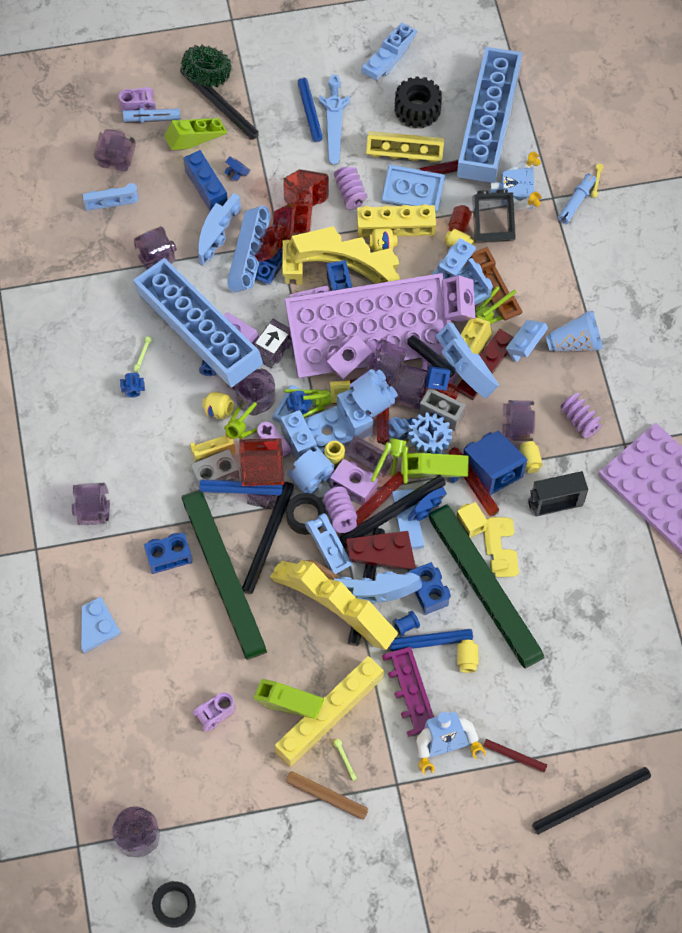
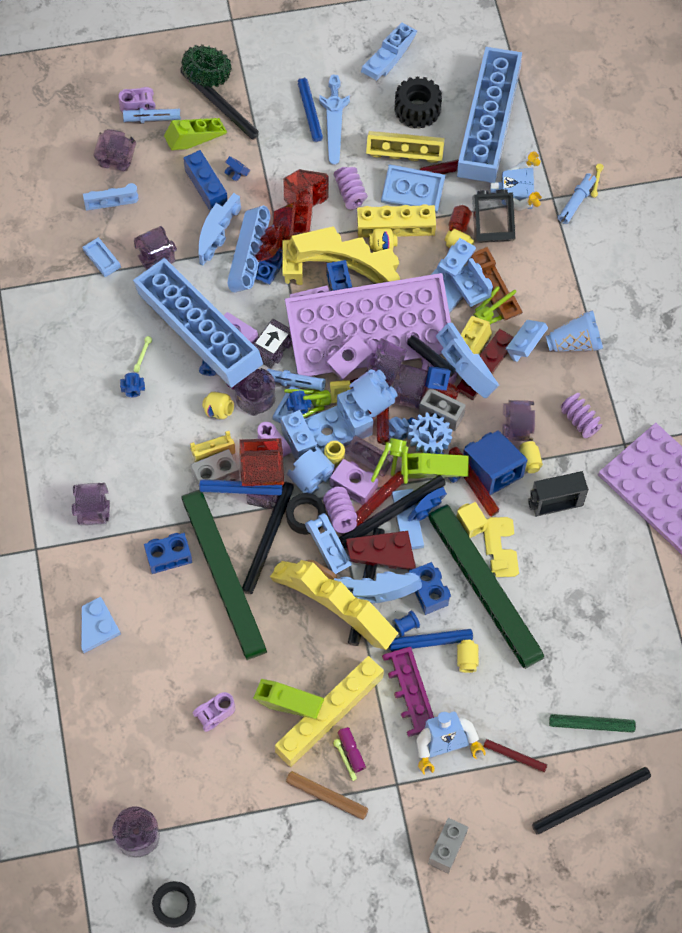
(101, 257): none -> light blue tile
(237, 427): lime plant -> none
(287, 378): none -> light blue pin
(351, 748): none -> magenta piece
(448, 845): none -> light grey brick
(459, 298): lavender brick -> none
(592, 723): none -> clear green axle

